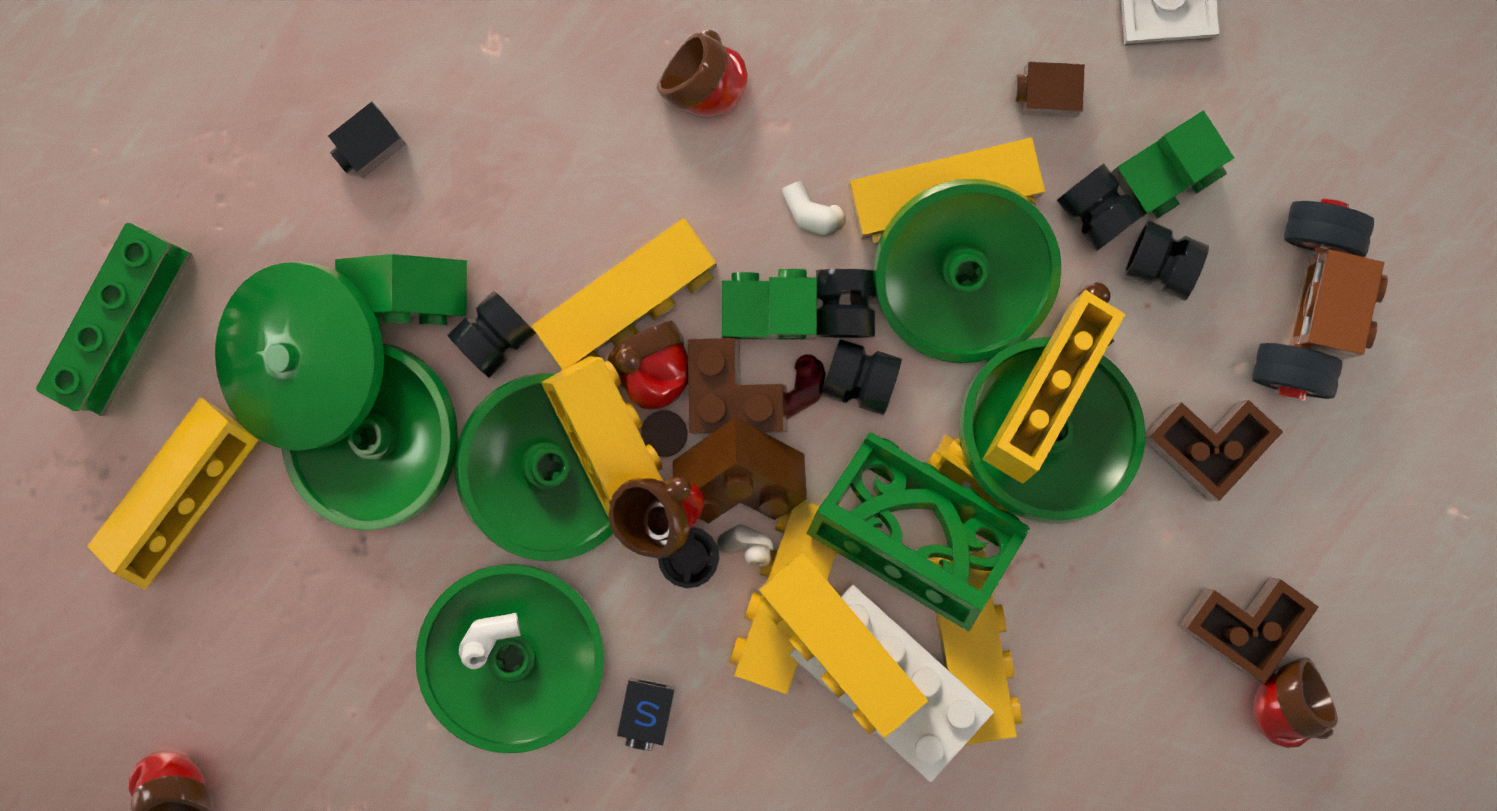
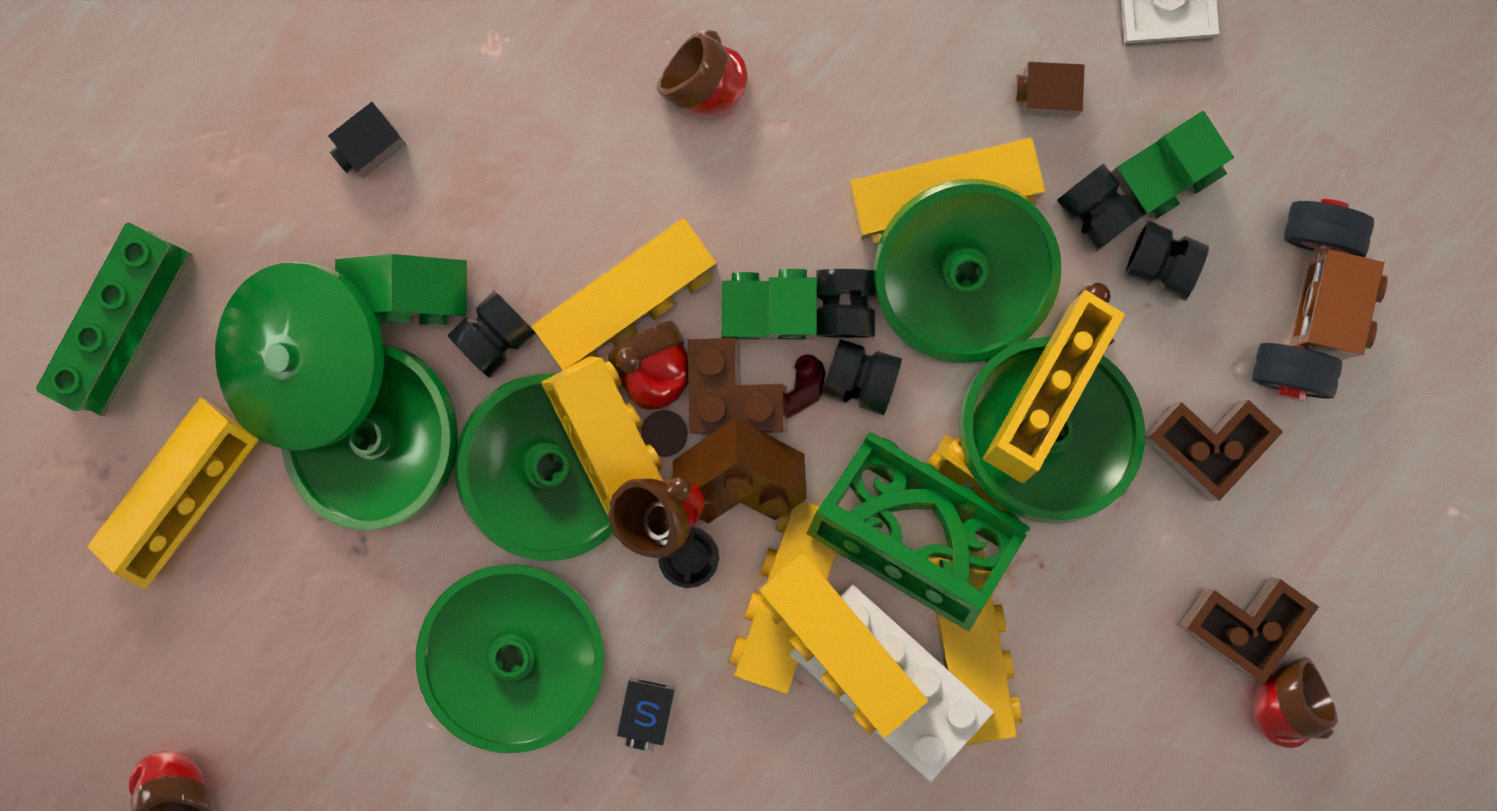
(482, 637): white arm -> none
(743, 537): white arm -> none
(811, 215): white arm -> none

